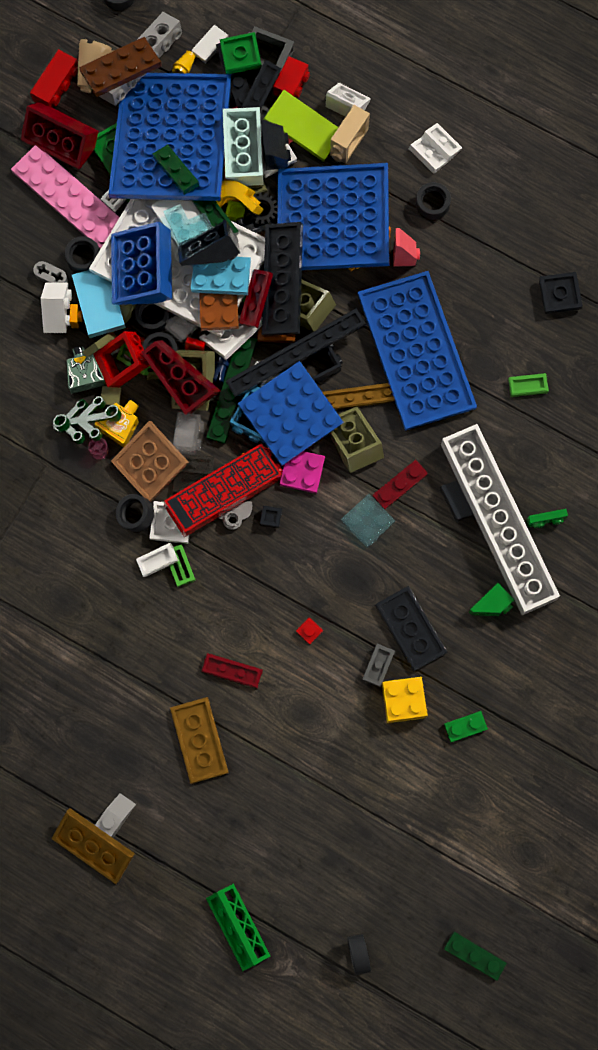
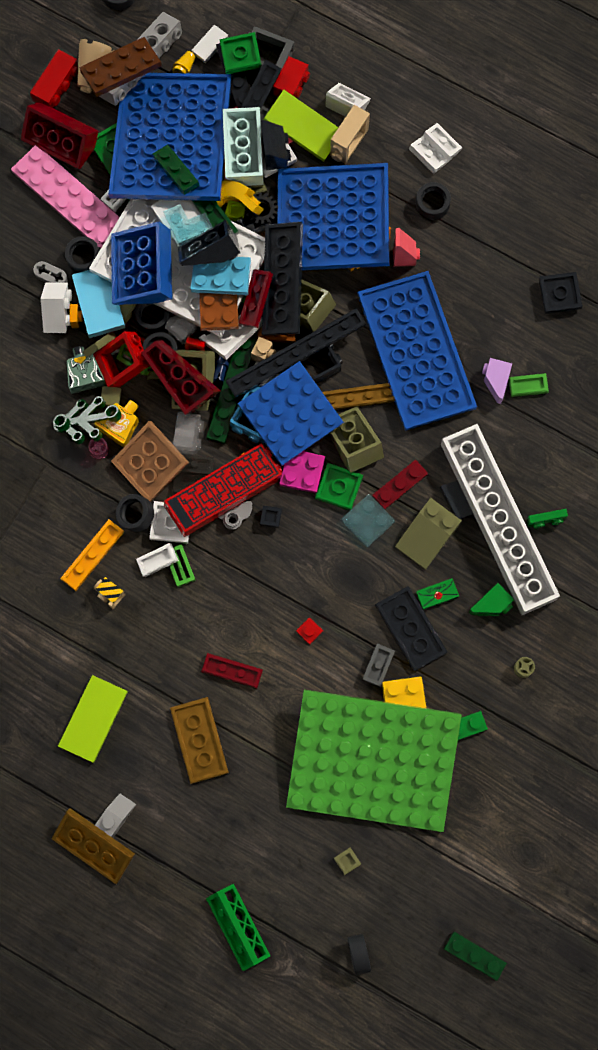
(92, 555): none -> light orange tile
(93, 719): none -> lime tile
(109, 592): none -> brick
(262, 350): none -> tan brick
(339, 487): none -> green tile
(347, 861): none -> olive tile
(373, 760): none -> bright green plate
(428, 533): none -> olive slope
(437, 594): none -> green tile
(496, 377): none -> lavender slope
(527, 665): none -> olive wheel

